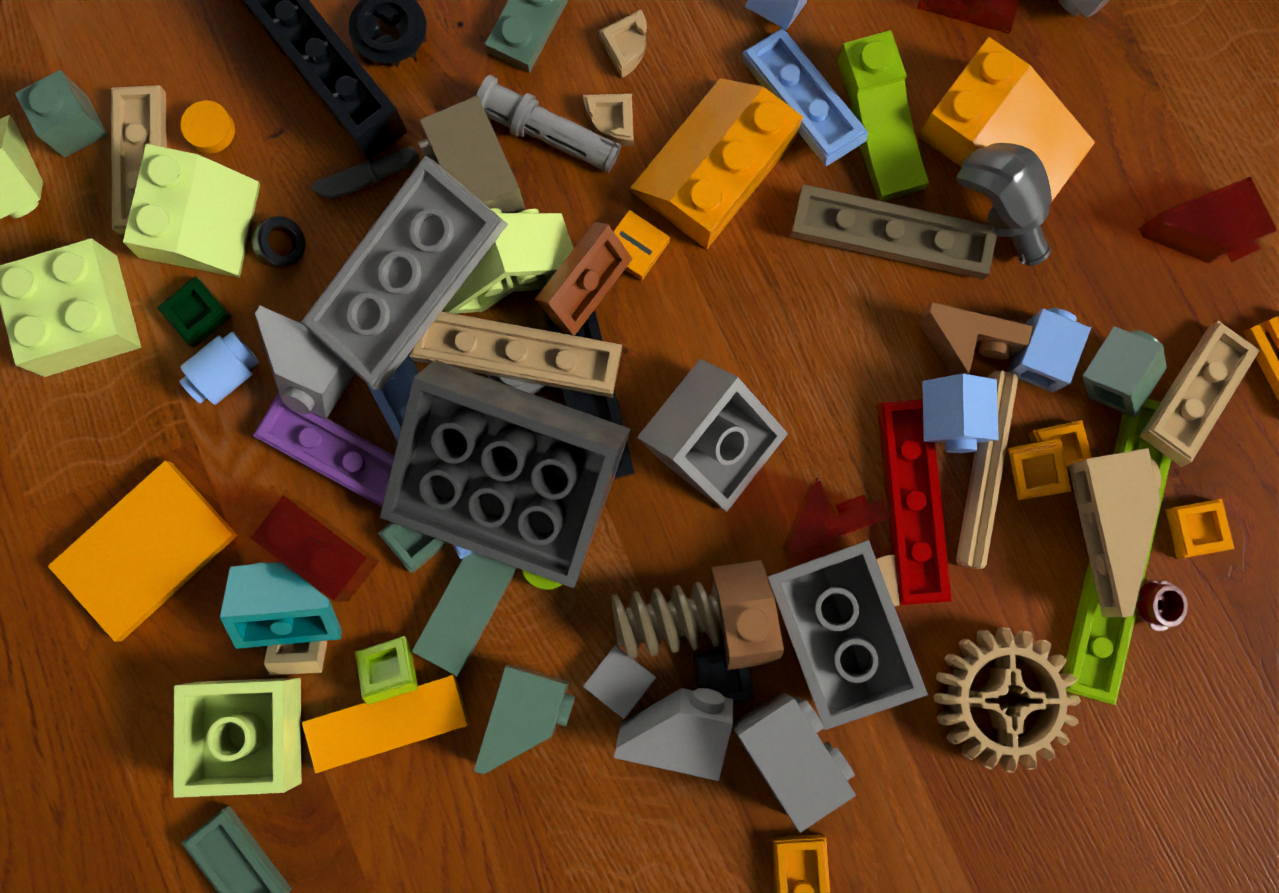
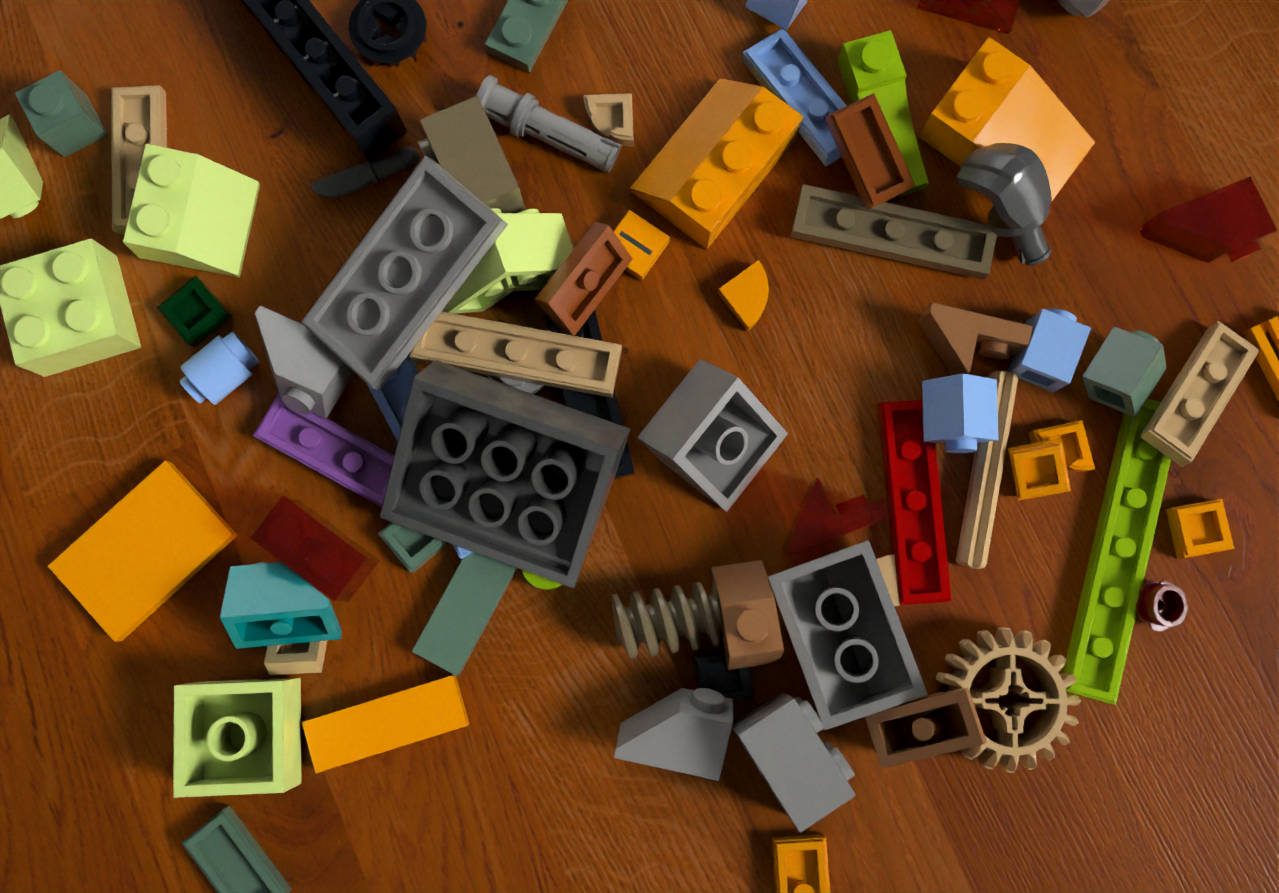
(207, 127): light orange tile -> none
(261, 247): black piece -> none
(386, 670): lime tile -> none
(523, 715): sand green slope -> none
(619, 681): light grey tile -> none
(625, 42): tan tile -> none
(747, 294): none -> light orange tile
(869, 151): none -> dark orange tile
(925, 728): none -> medium nougat slope
(1118, 515): tan slope -> none

